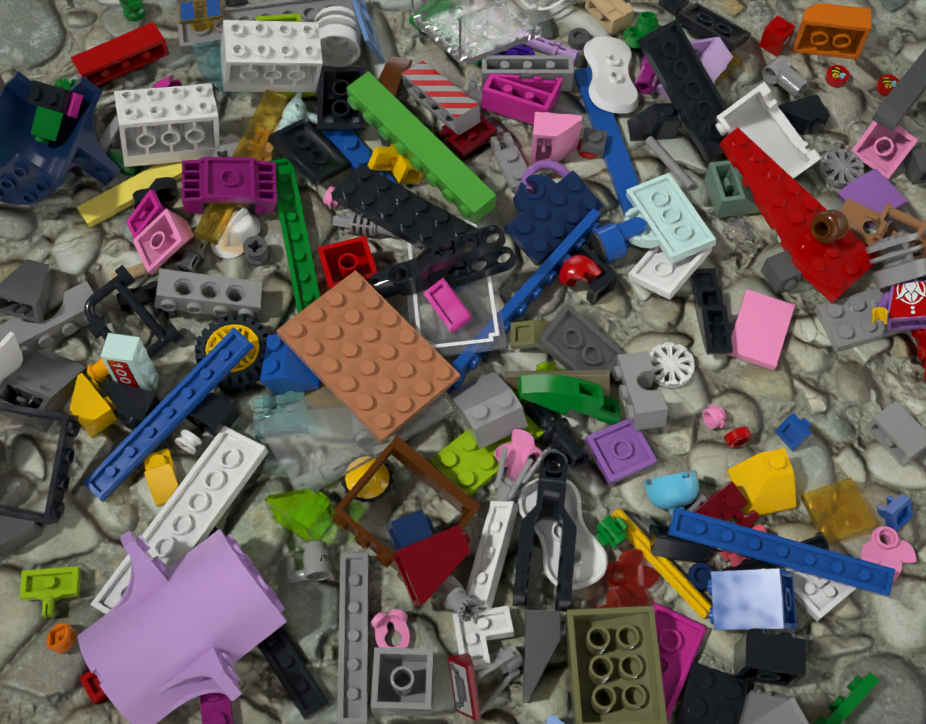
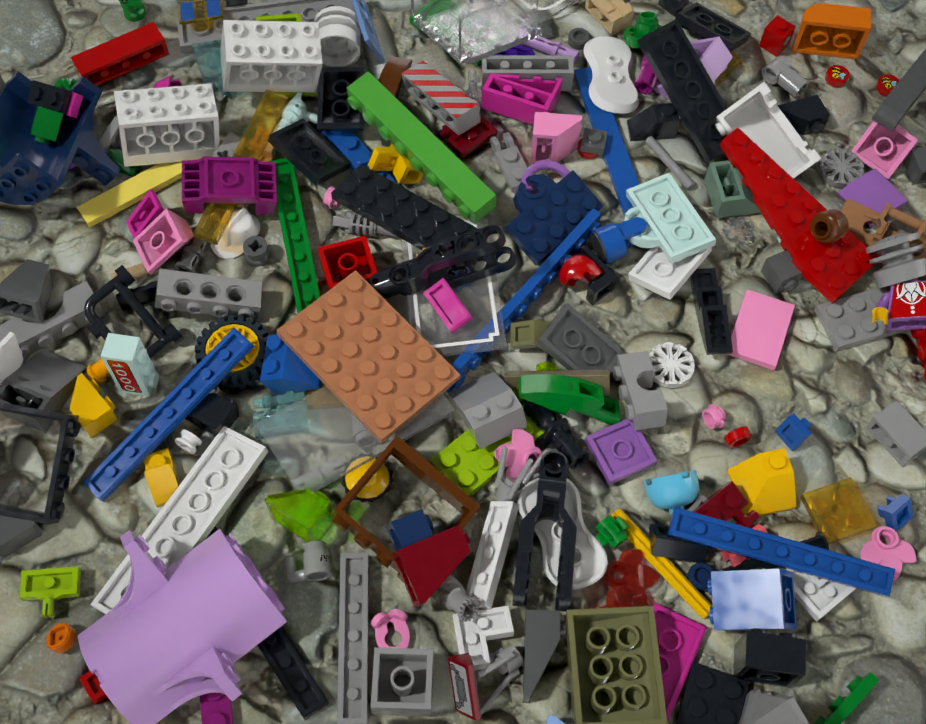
(131, 402): black slope -> none
(164, 187): black piece -> none

